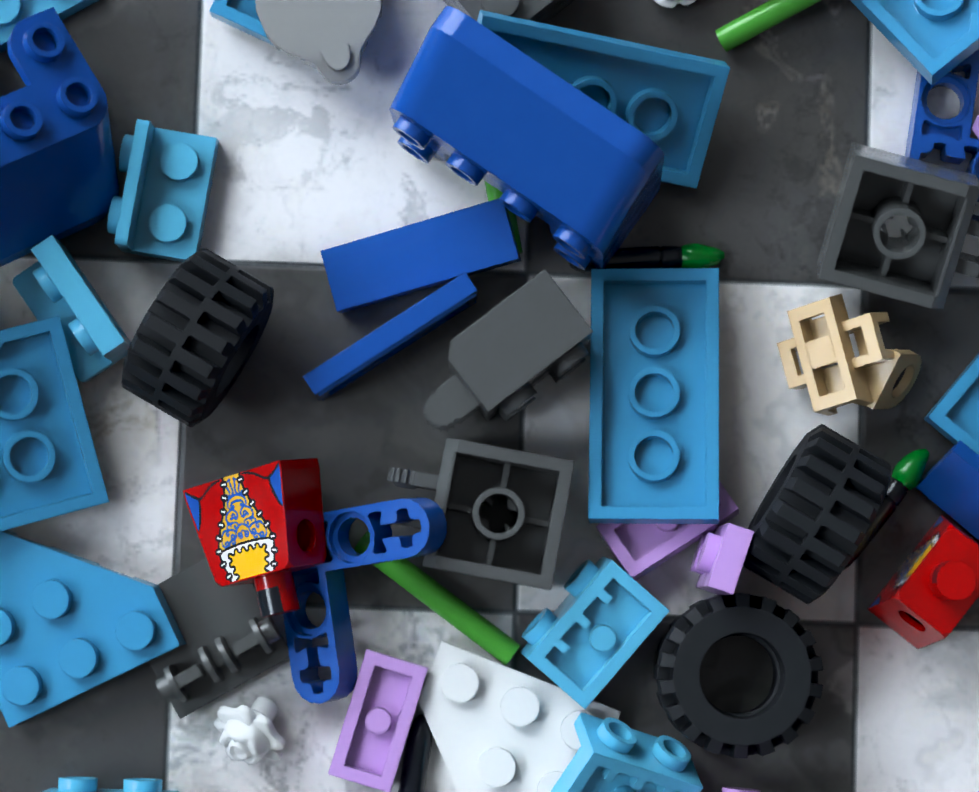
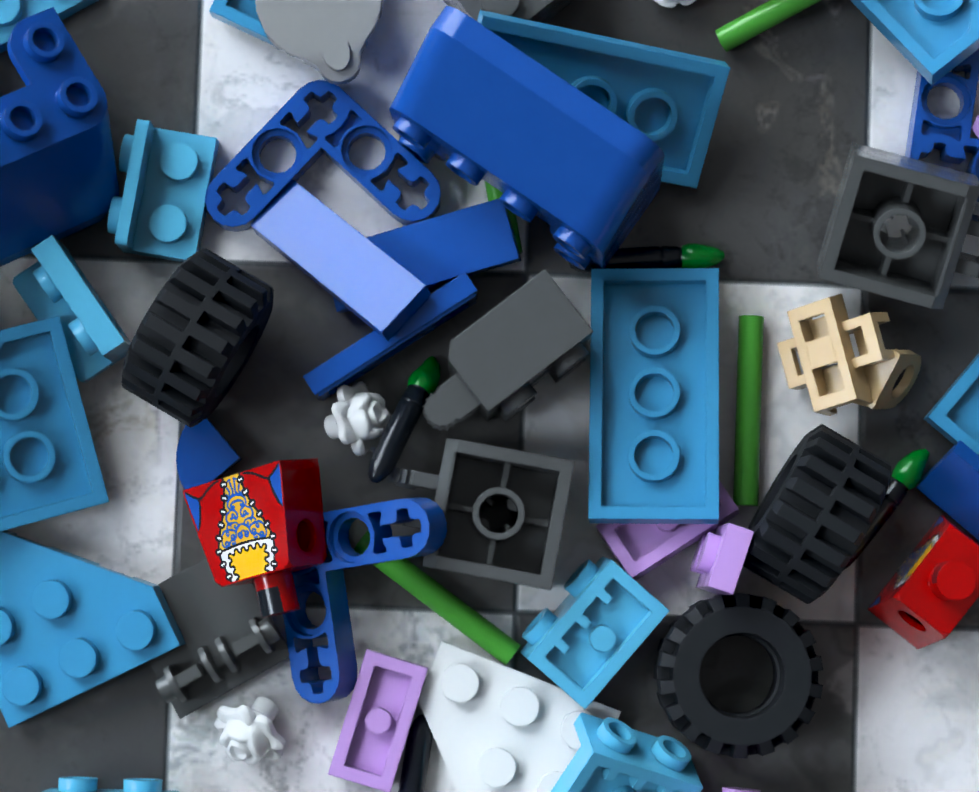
(203, 455): none -> blue tile
(335, 142): none -> blue beam
(341, 260): none -> tile
(357, 418): none -> white plant
(403, 420): none -> black piece
(748, 410): none -> bright green bar

